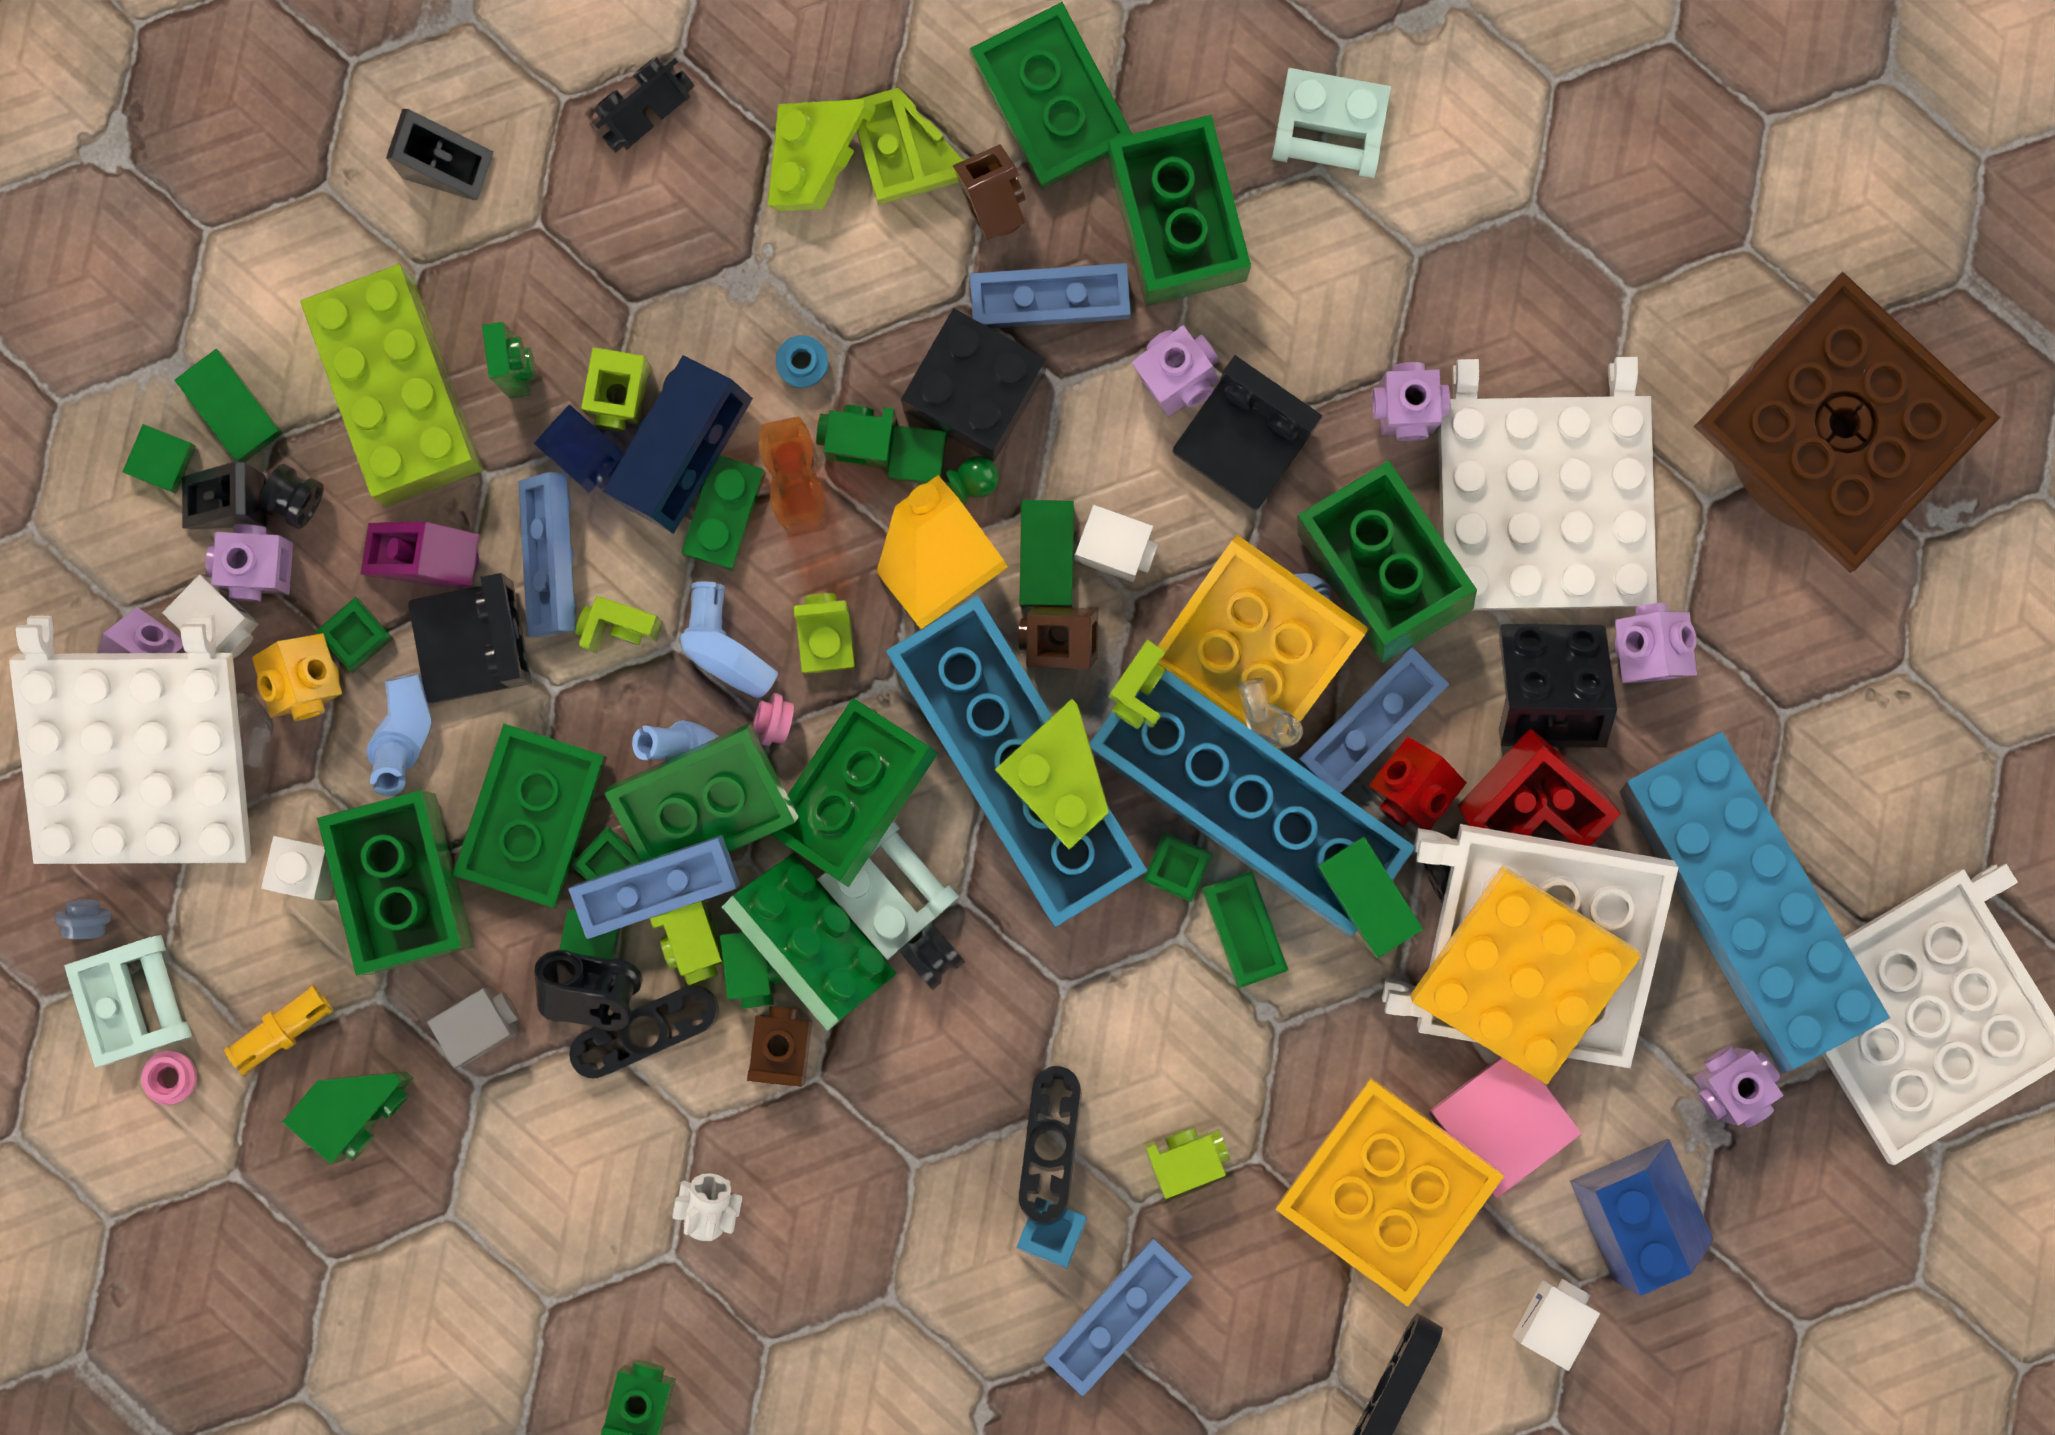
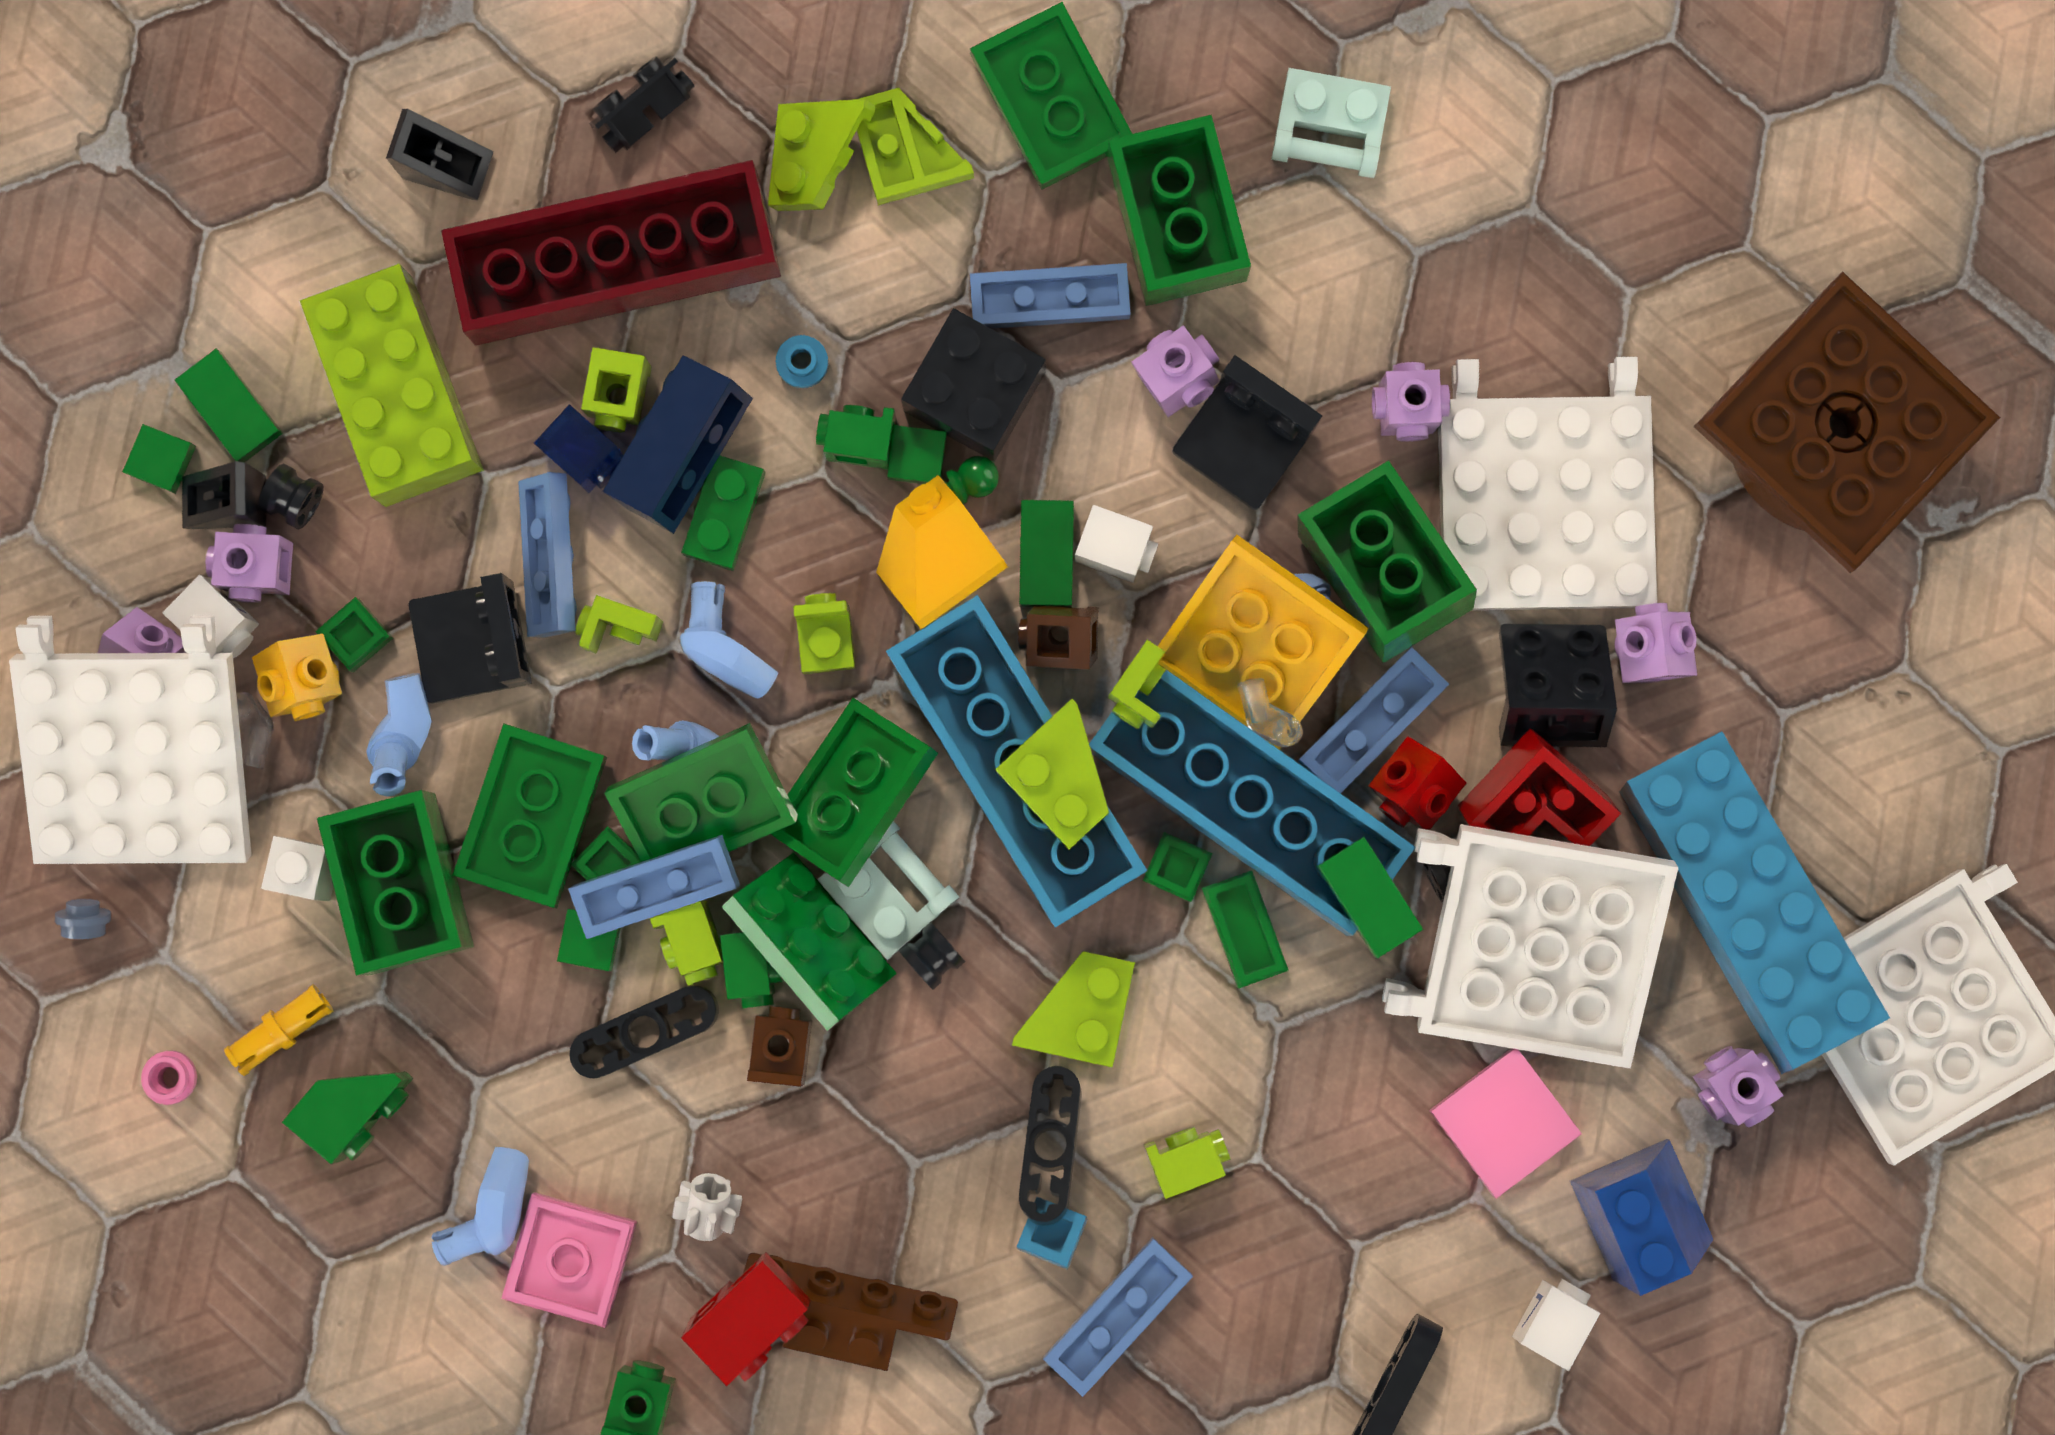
(110, 1004): light aqua plate -> none
(420, 553): magenta slope -> none
(475, 1026): light grey brick -> none
(496, 1211): none -> light blue arm
(508, 360): green plate -> none
(569, 1259): none -> bright pink tile
(583, 990): black piece -> none
(611, 253): none -> dark red brick
(744, 1320): none -> red brick
(773, 720): bright pink plate -> none
(794, 487): clear orange brick -> none
(859, 1316): none -> reddish brown bracket
(992, 191): reddish brown brick -> none
(1082, 1011): none -> lime wing
(1389, 1191): yellow plate -> none
(1525, 975): yellow plate -> none

